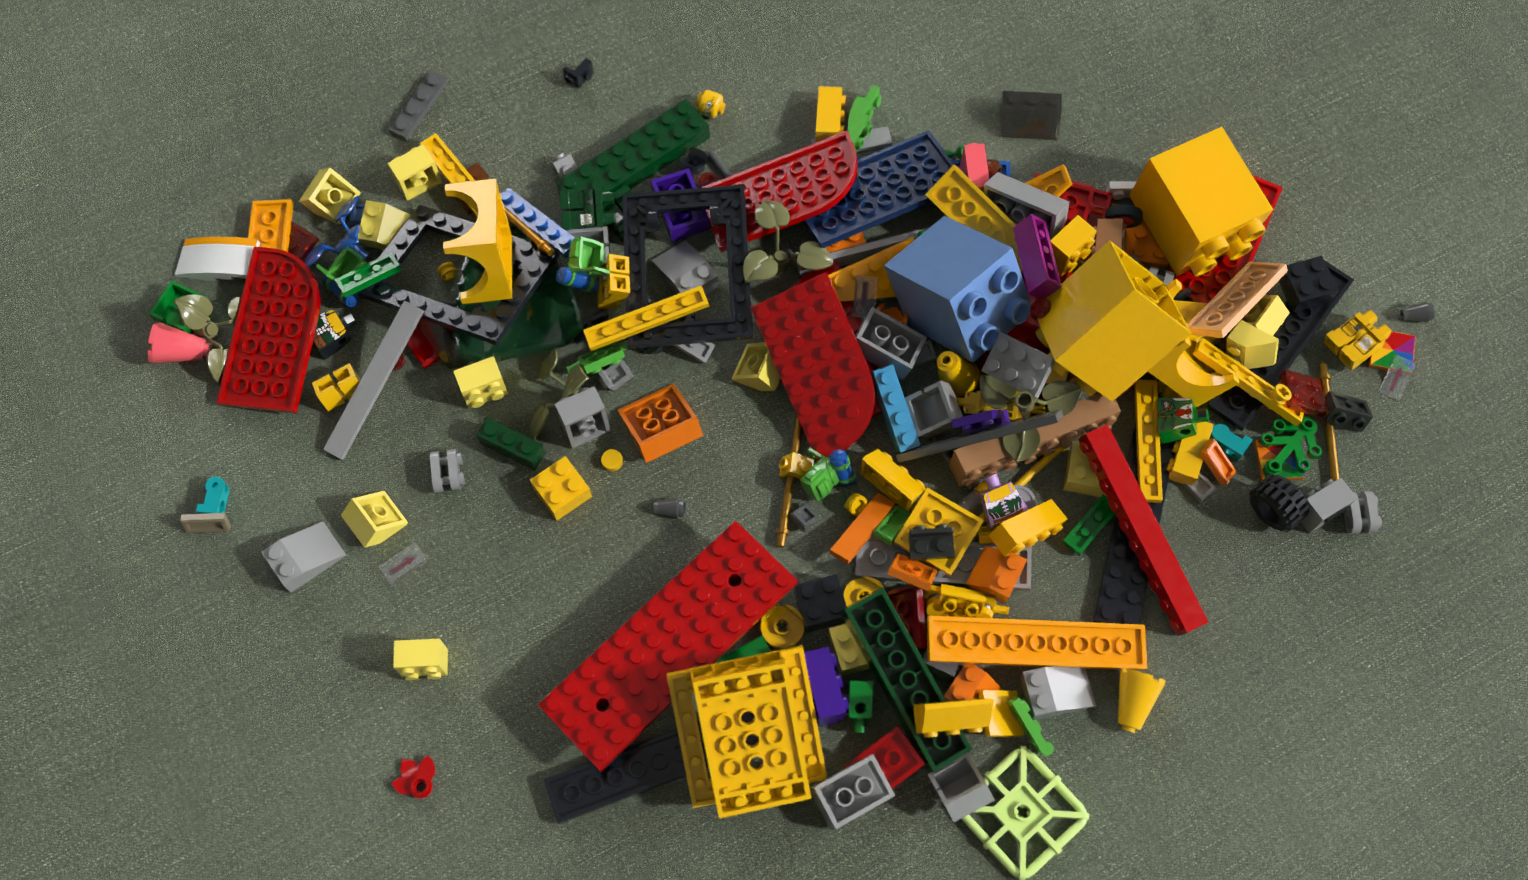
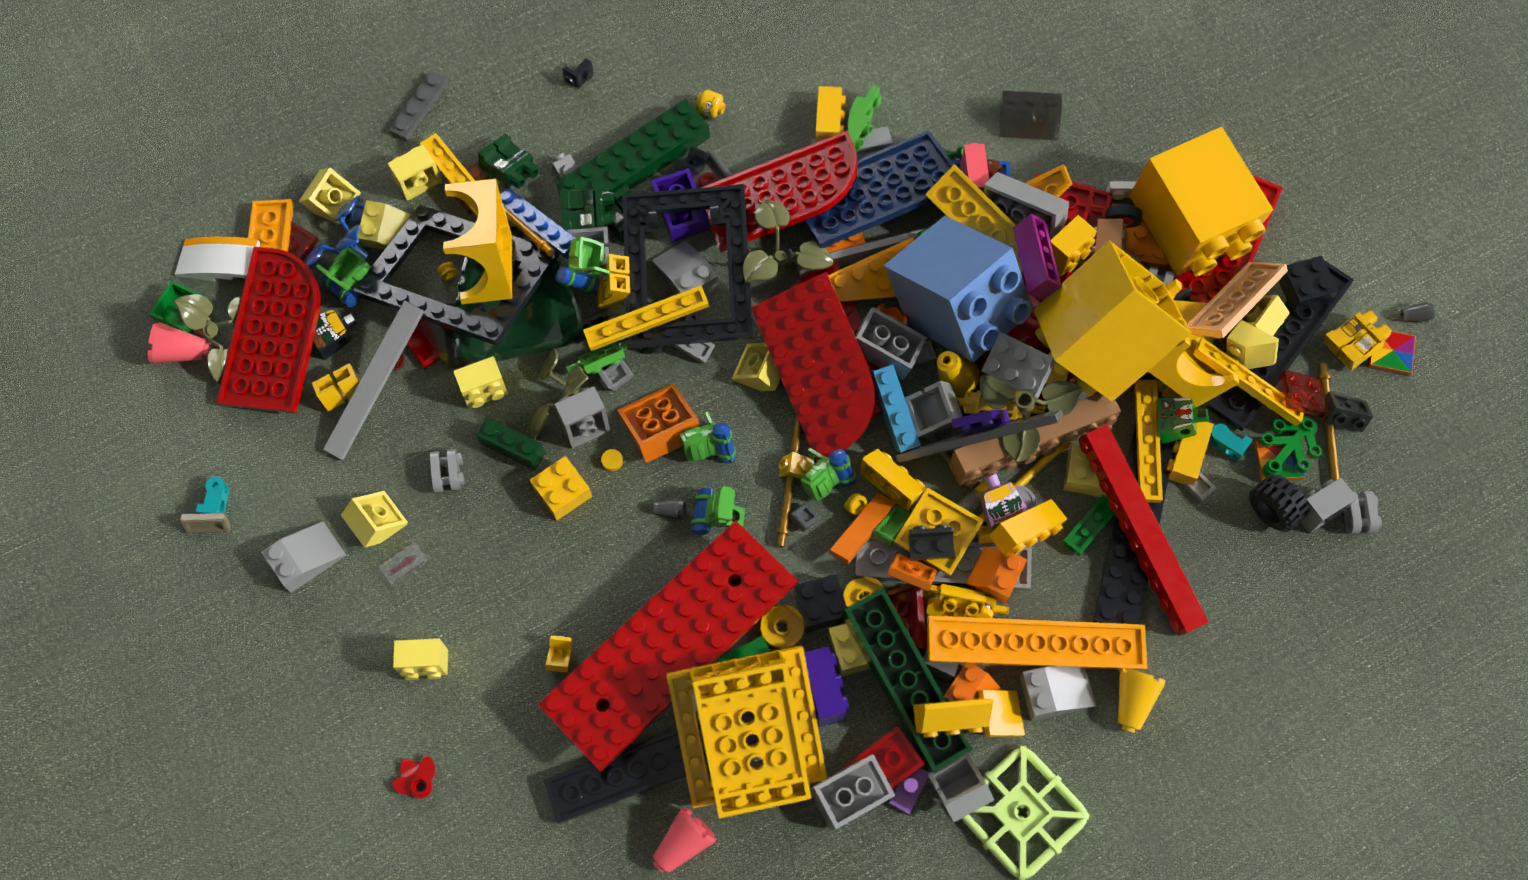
(368, 275): green plate -> none
(507, 162): none -> dark green hips
(559, 654): none -> yellow bracket
(682, 841): none -> coral cone
(709, 441): none -> bright green piece
(714, 509): none -> bright green piece
(860, 693): green torso -> none
(864, 295): clear tile -> none
(908, 791): none -> medium lavender tile
(1029, 726): bright green plate -> none
(1040, 307): clear red tile -> none
(1217, 462): orange tile -> none
(1280, 394): yellow bush -> none
(1397, 378): clear tile -> none

